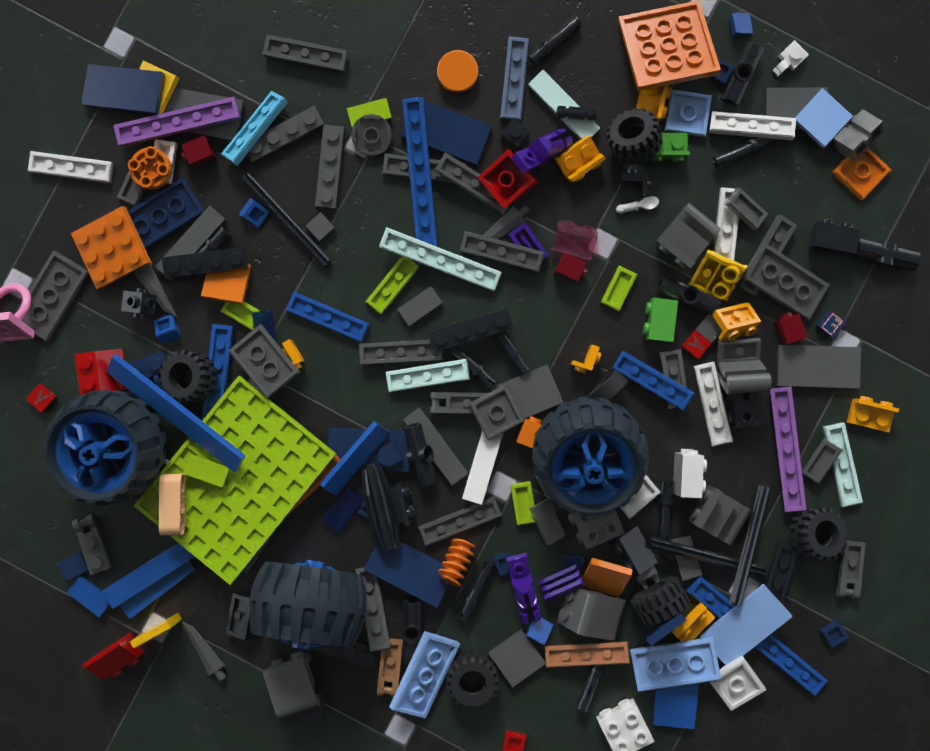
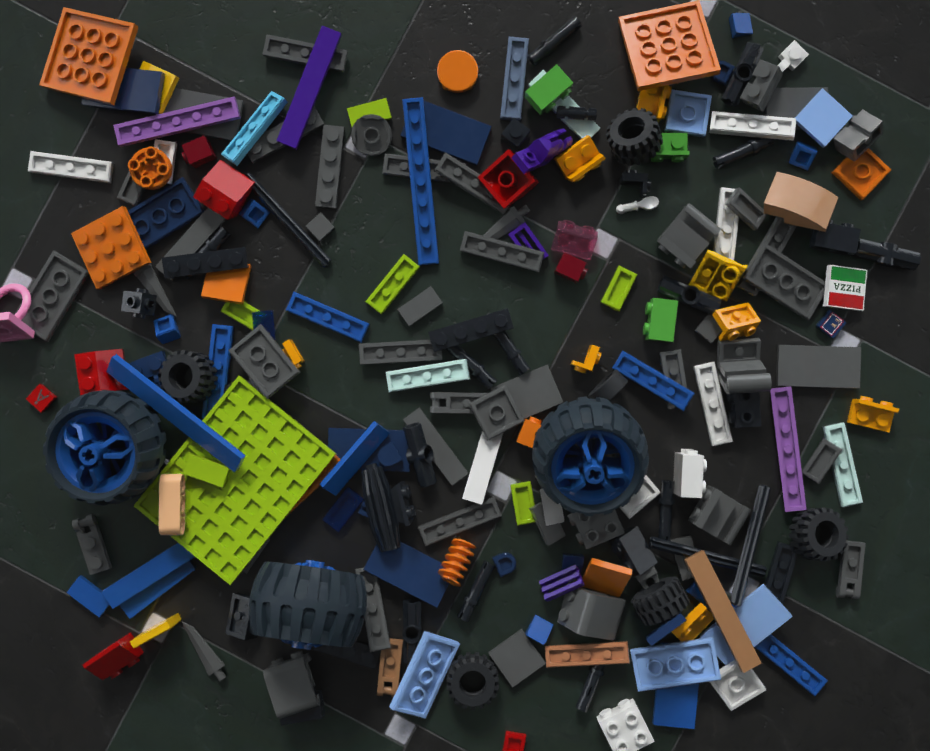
(73, 566): dark blue slope -> none
(89, 56): none -> orange plate
(224, 190): none -> red slope
(309, 87): none -> dark purple tile
(440, 259): light aqua tile -> none
(523, 586): dark purple plate -> none
(548, 90): none -> bright green brick
(552, 512): none -> white sticker
(696, 344): red tile -> none
(722, 611): none -> medium nougat tile
(766, 80): none -> dark grey brick
(790, 328): dark red brick -> none
(800, 202): none -> medium nougat slope
(803, 155): none -> blue slope
(834, 633): dark blue tile -> none
(845, 288): none -> tile

